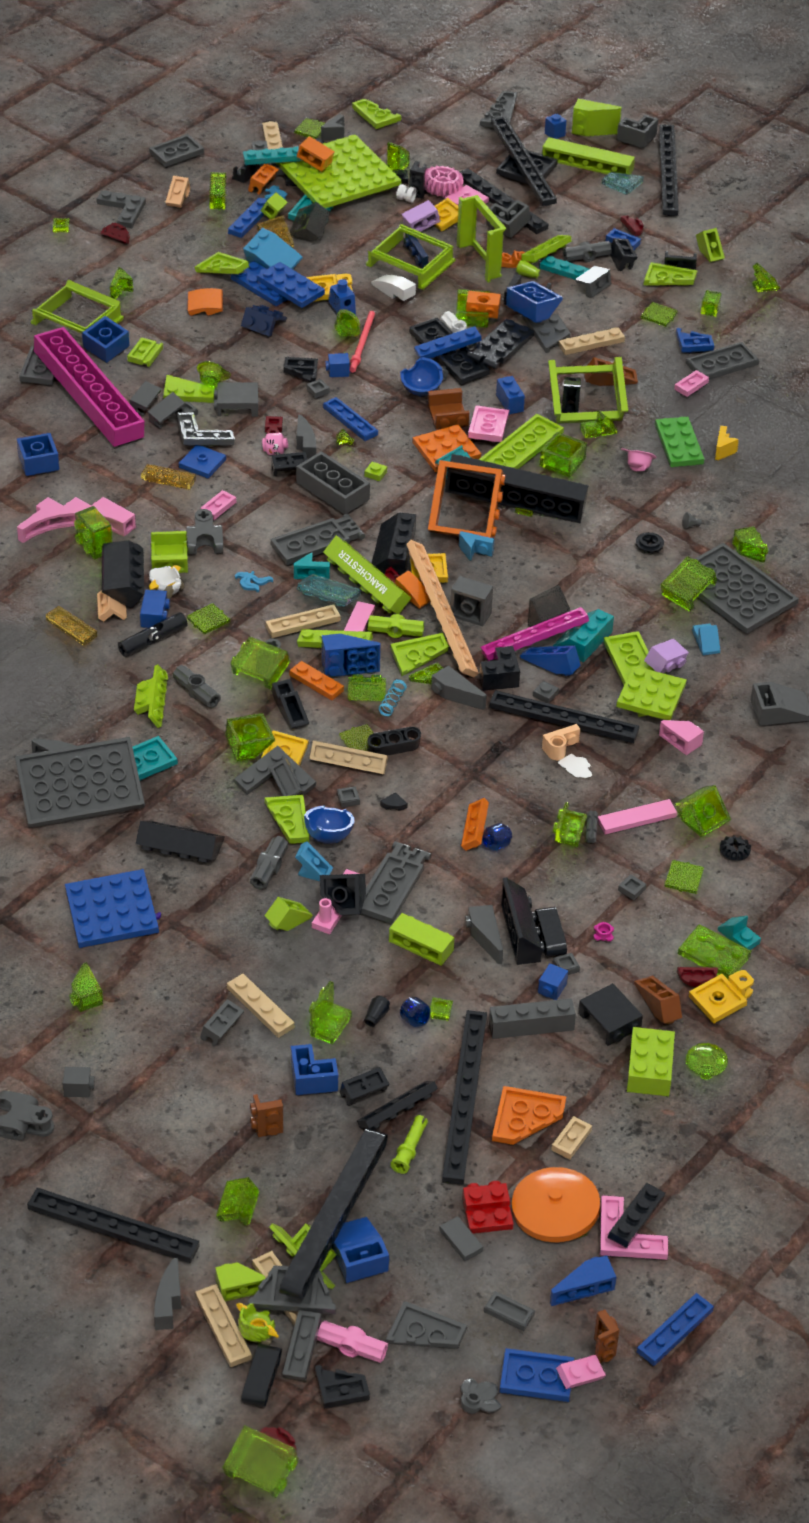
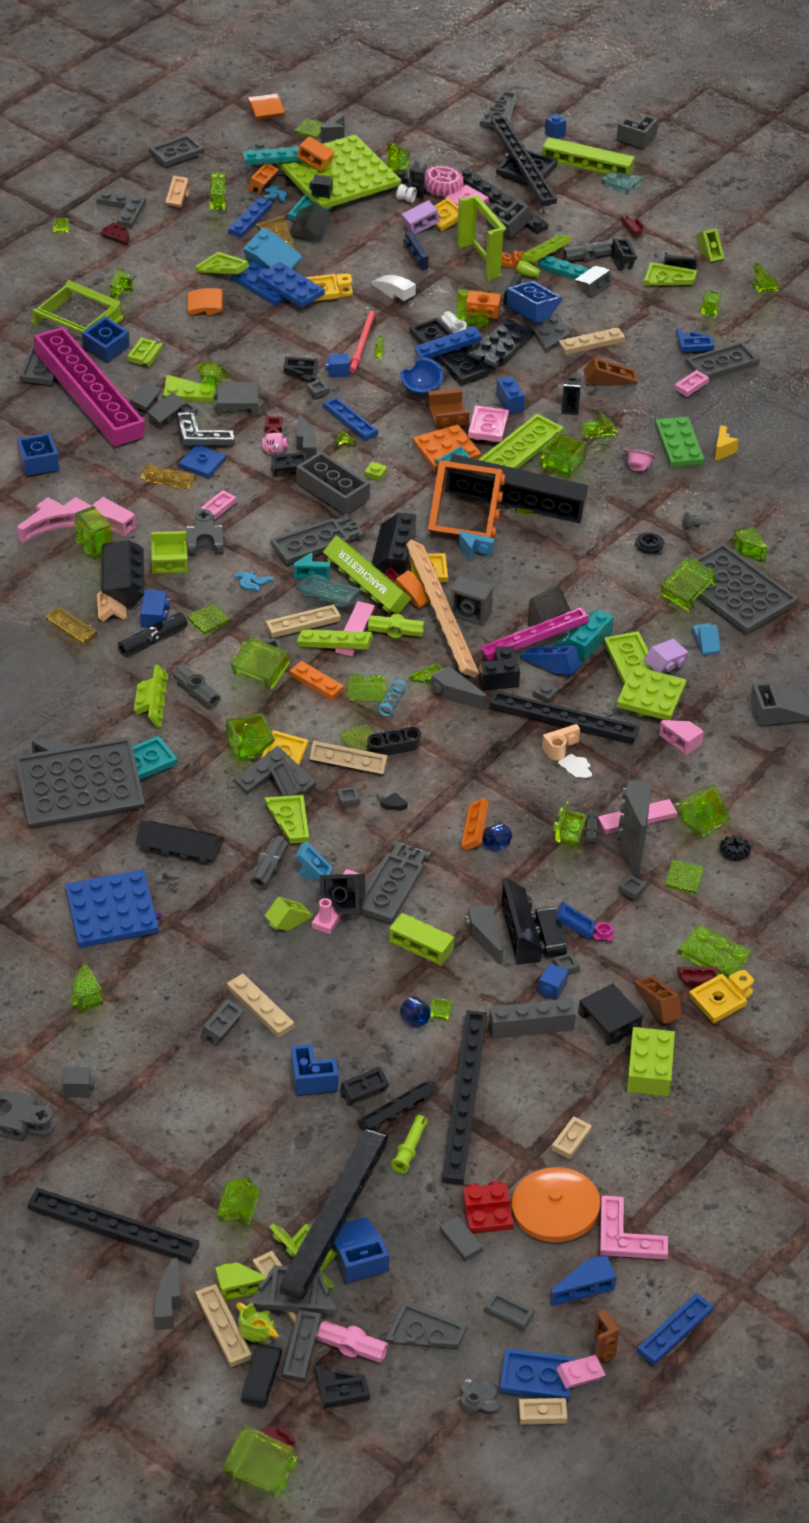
(166, 580): white hair -> none
(245, 172): black hinge -> none
(261, 319): dark blue bracket -> none
(266, 106): none -> orange slope
(266, 1117): dark orange bracket -> none
(272, 135): tan plate -> none
(274, 206): lime brick -> none
(289, 704): black slope -> none
(321, 186): none -> brick
(326, 1017): clear neon green bracket -> none
(328, 824): blue cylinder -> none
(341, 297): blue torso -> none
(347, 323): clear neon green piece -> none
(349, 655): blue slope -> none
(374, 115): lime wing -> none
(377, 1009): black cone -> none
(379, 346): none -> clear neon green tile
(418, 651): lime wing -> none
(425, 275): lime piece -> none
(525, 1113): orange plate -> none
(543, 1411): none -> tan plate
(575, 920): none -> blue plate
(595, 118): lime slope -> none
(615, 233): blue plate -> none
(619, 386): lime piece -> none
(634, 823): none -> dark grey slope
(636, 1215): black plate -> none
(659, 314): clear neon green piece -> none
(668, 170): black plate -> none
(707, 1060): clear neon green dish -> none
(738, 932): teal slope -> none

